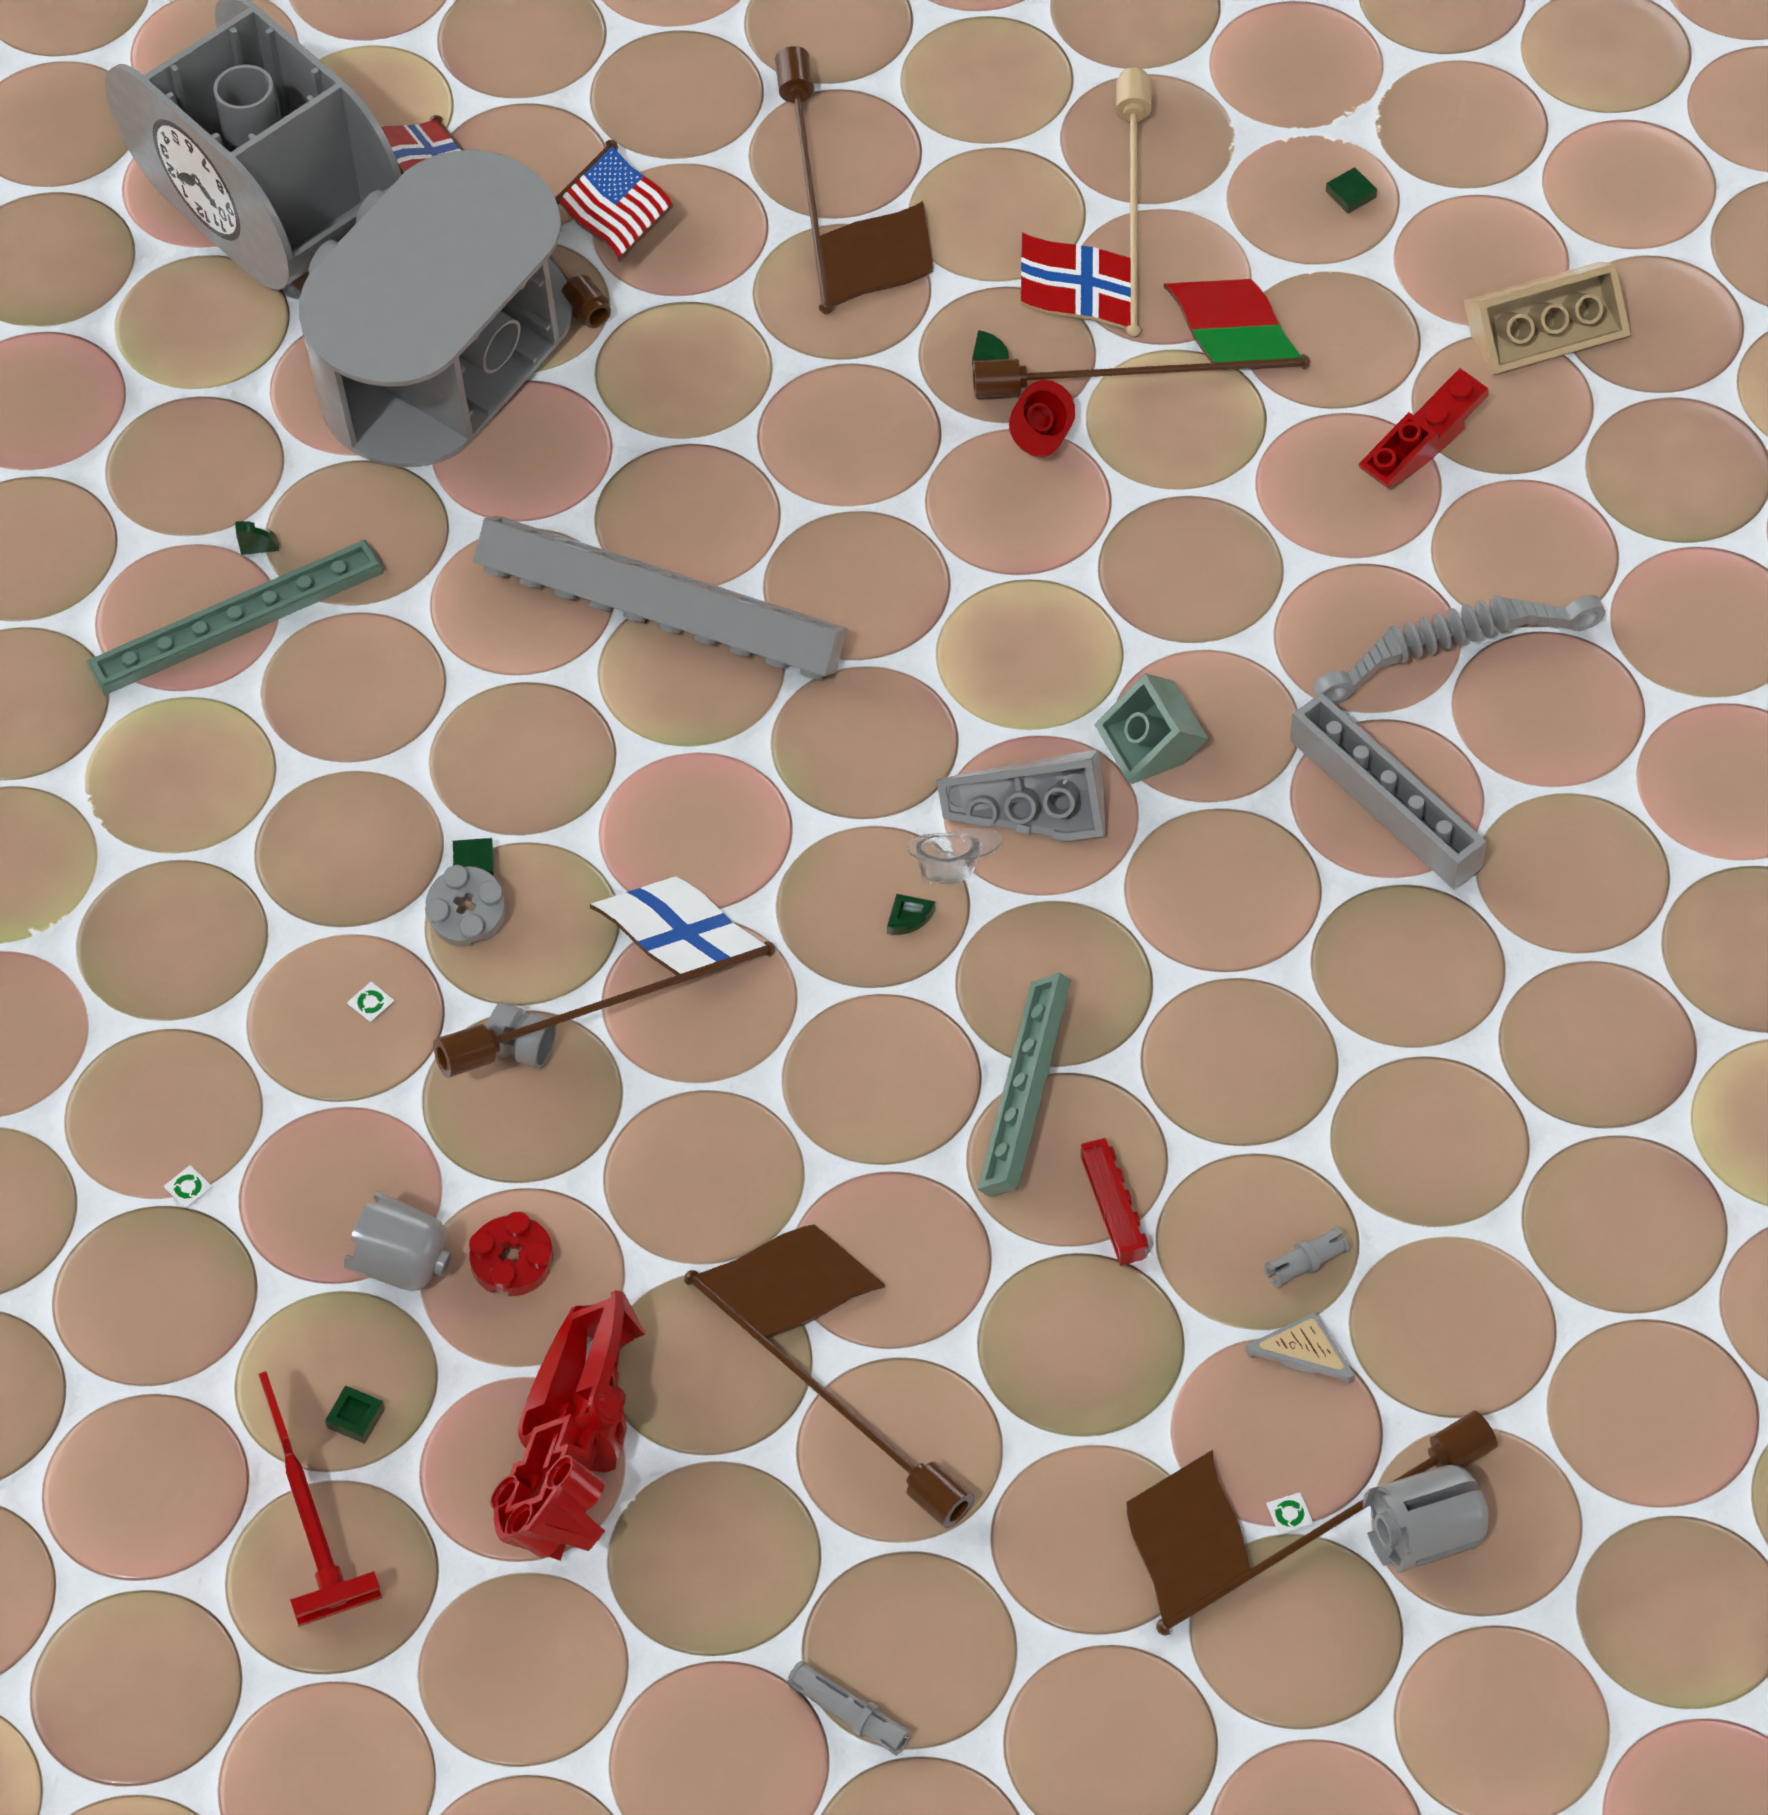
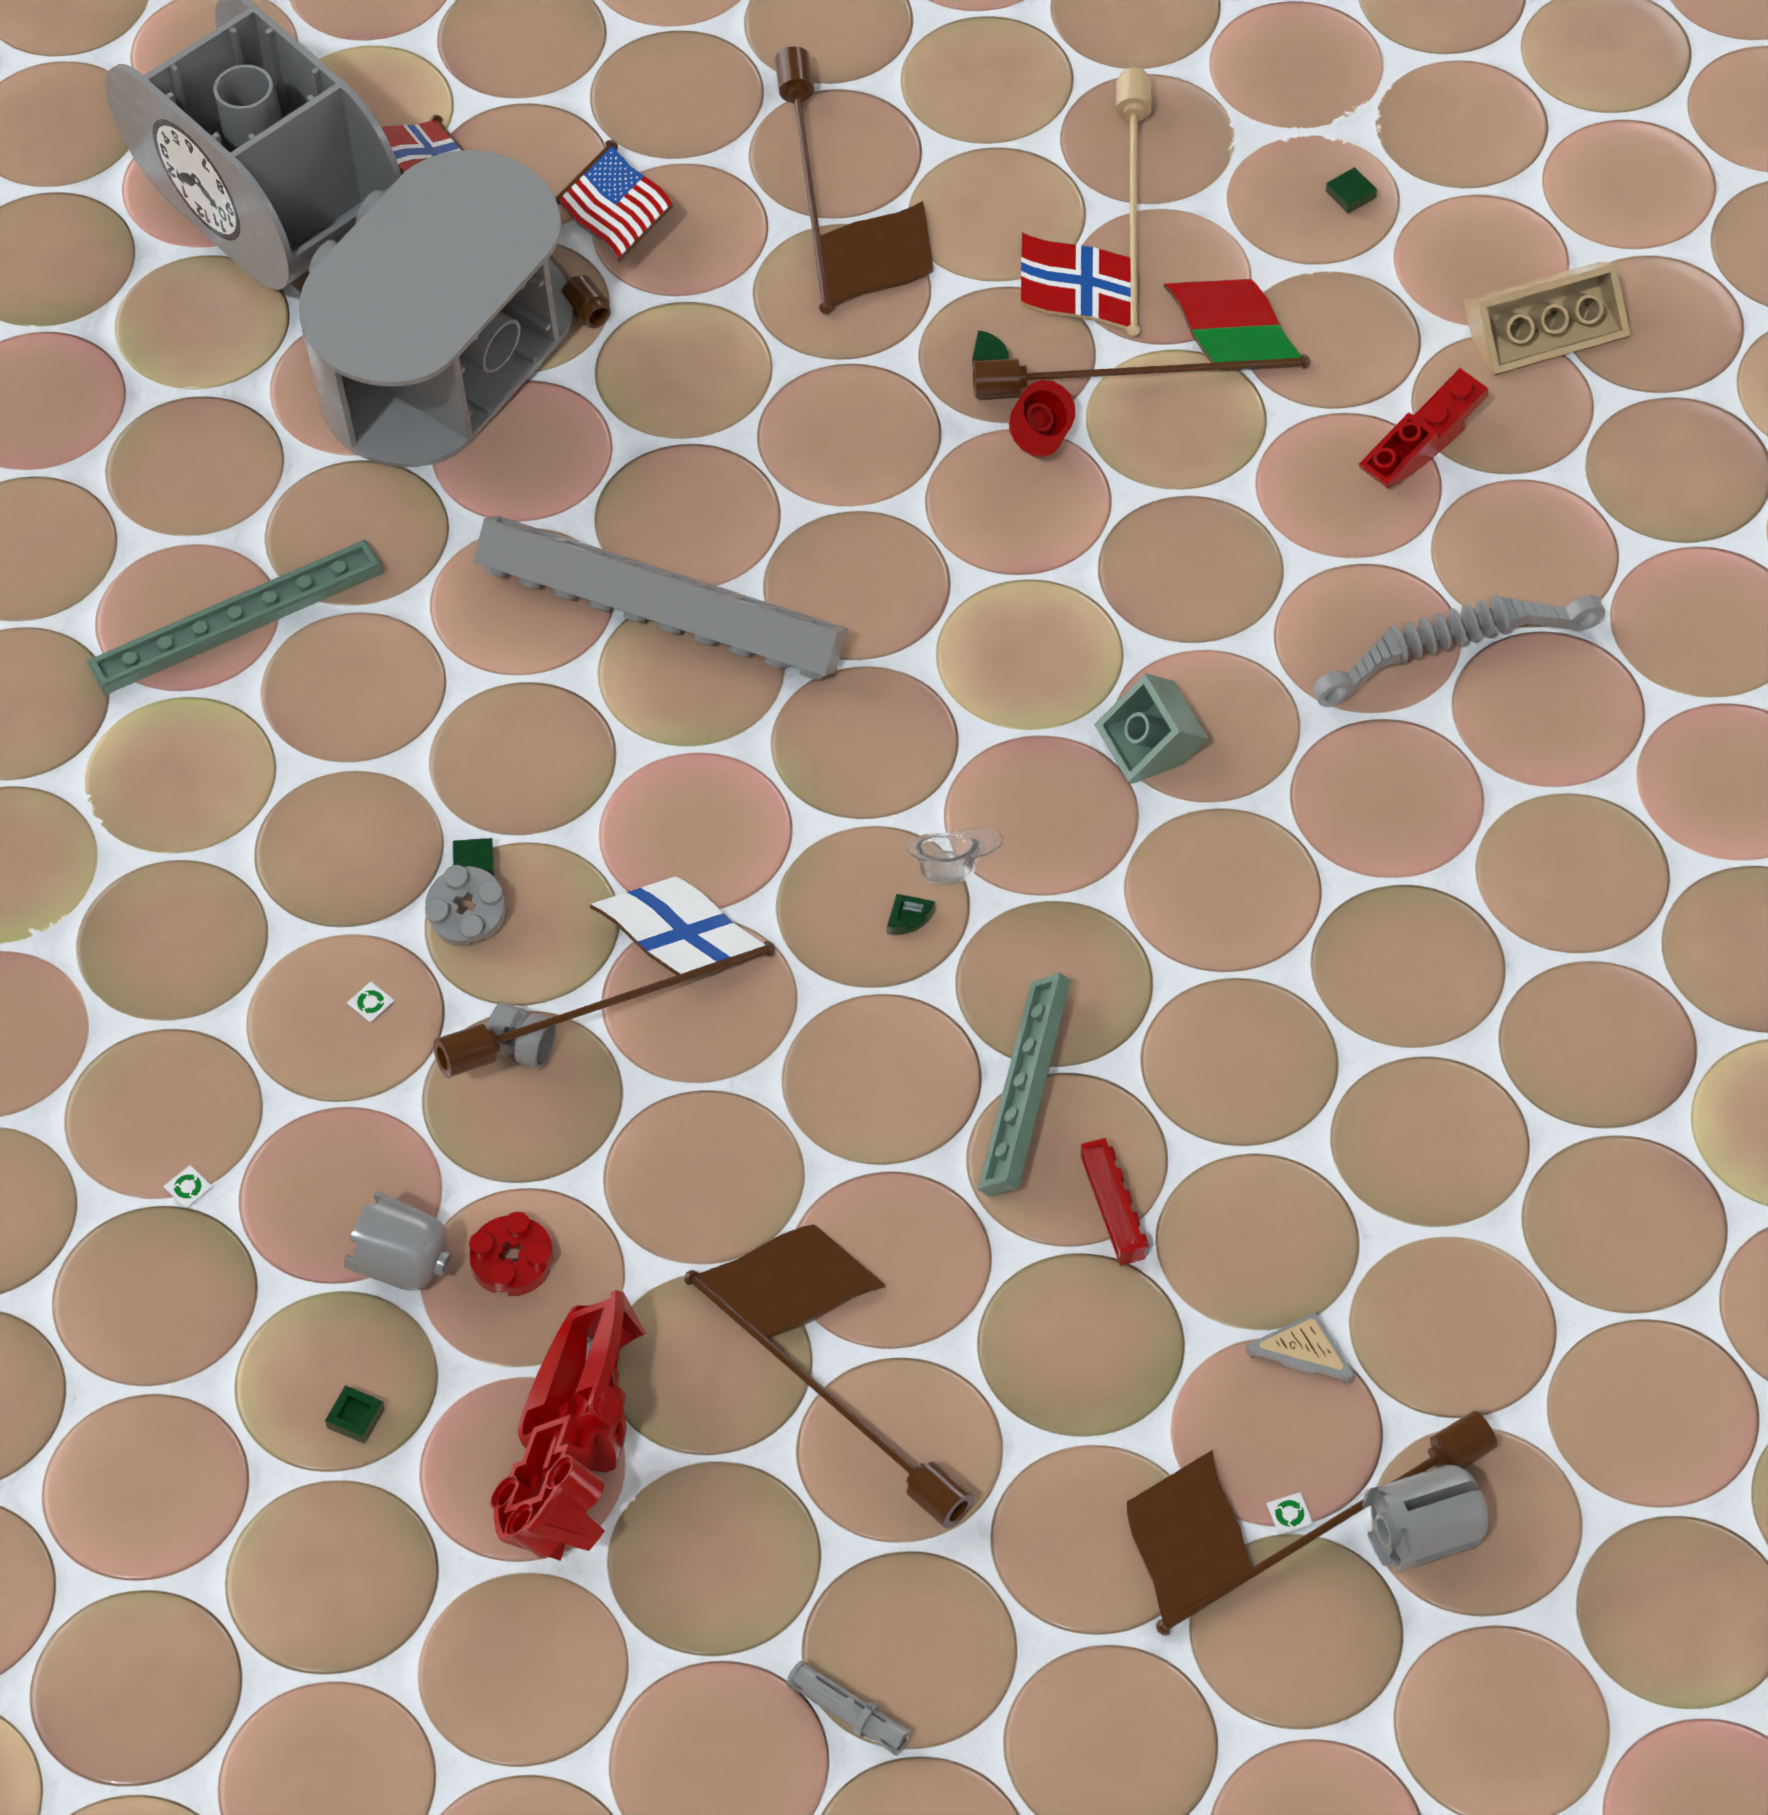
(255, 540): dark green tile -> none
(333, 1593): red piece -> none
(1040, 797): light grey wedge -> none
(1306, 1257): light grey pin -> none
(1388, 791): light grey brick -> none

